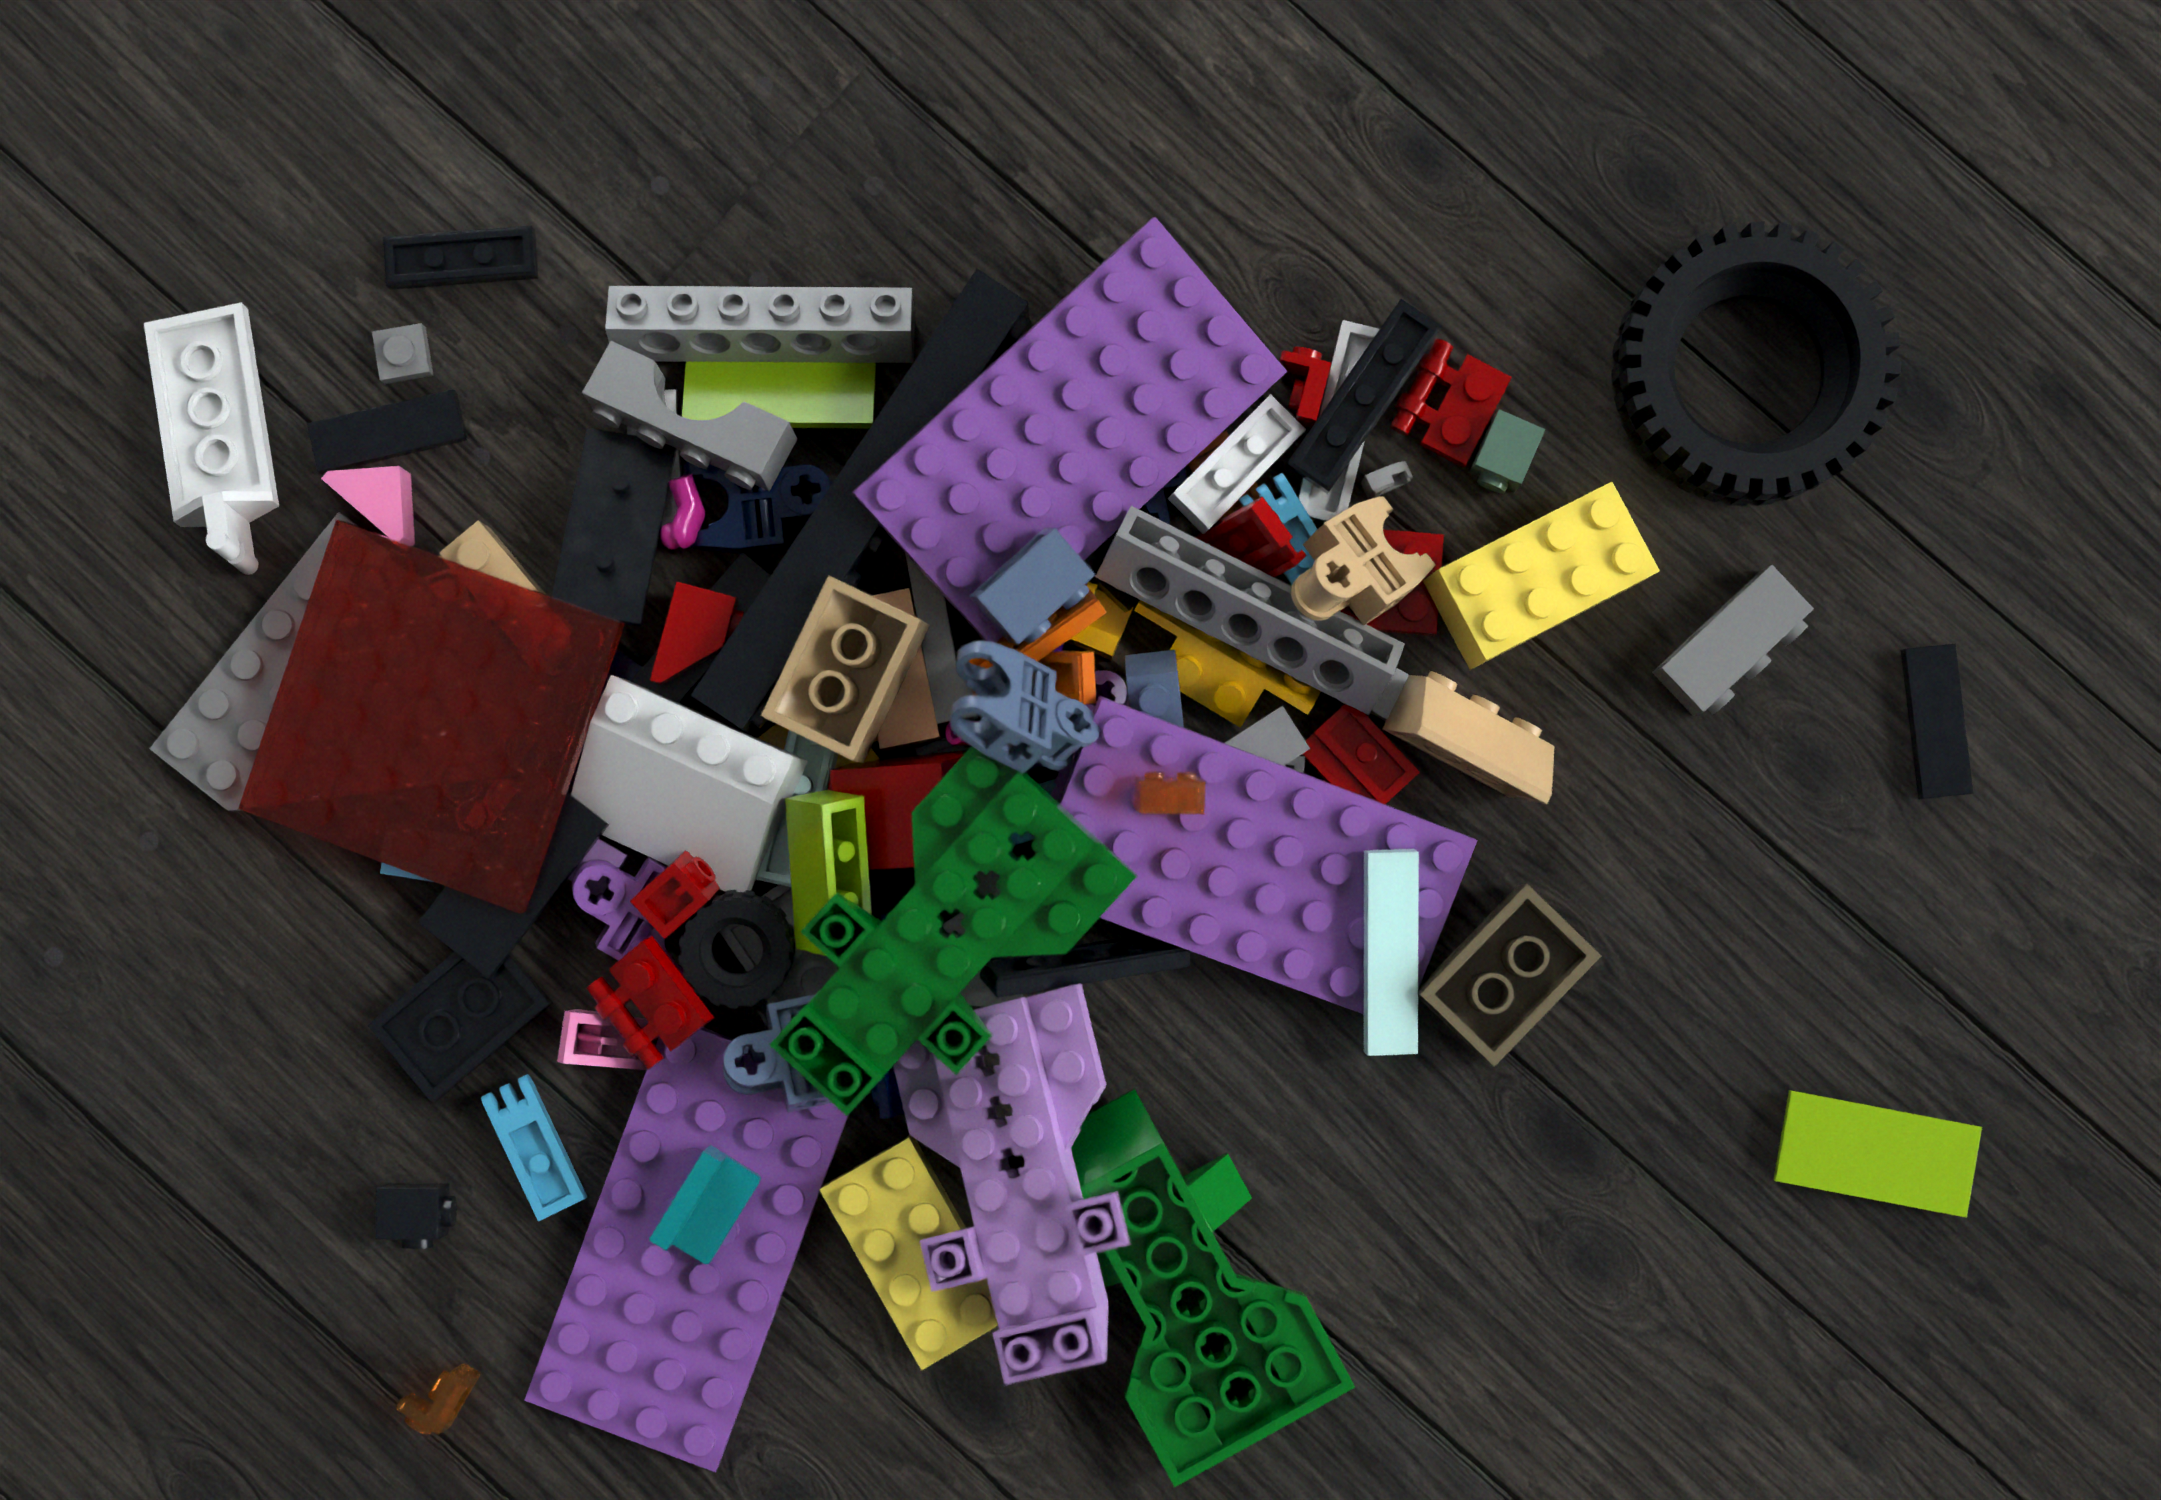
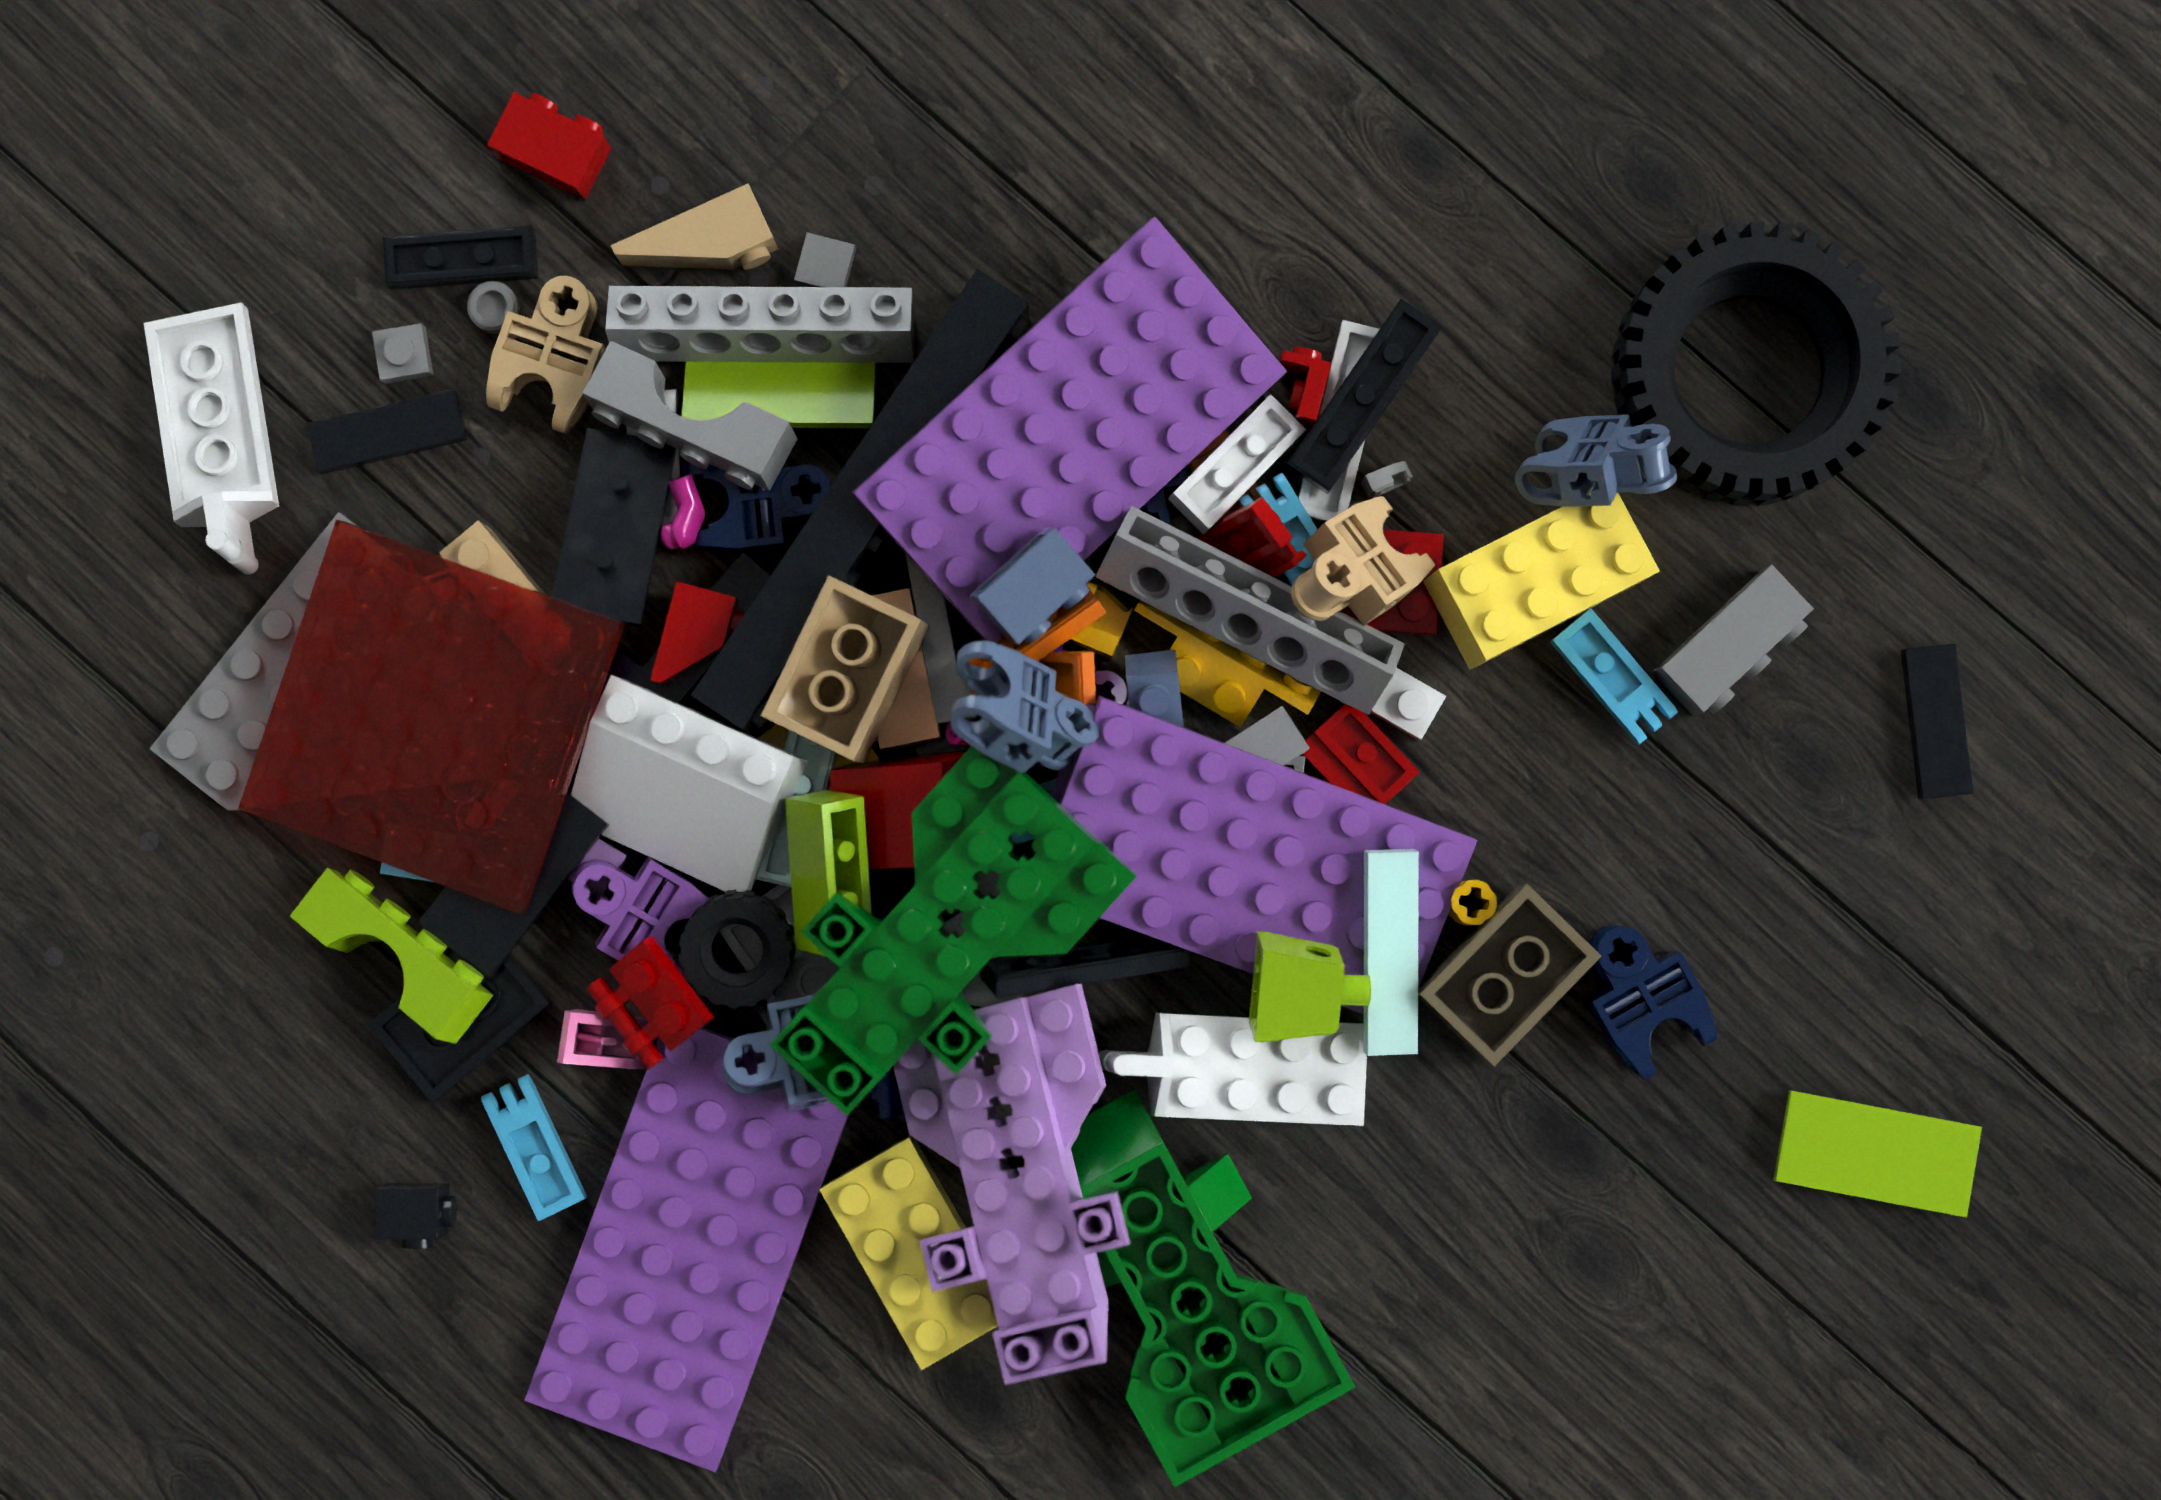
(380, 496): bright pink slope -> none
(436, 990): none -> lime arch
(448, 1395): clear orange bracket -> none
(490, 304): none -> light grey tile
(550, 144): none -> red brick
(564, 334): none -> tan piece
(676, 893): red bracket -> none
(706, 1205): teal panel -> none
(710, 236): none -> tan slope
(824, 262): none -> light grey tile
(1169, 794): clear orange piece -> none
(1218, 1072): none -> white hinge
(1300, 988): none -> lime torso
(1464, 410): red plate -> none
(1473, 737): tan slope -> none
(1482, 892): none -> yellow bush
(1506, 452): sand green brick -> none
(1598, 461): none -> sand blue piece
(1612, 675): none -> medium azure hinge
(1642, 995): none -> dark blue piece

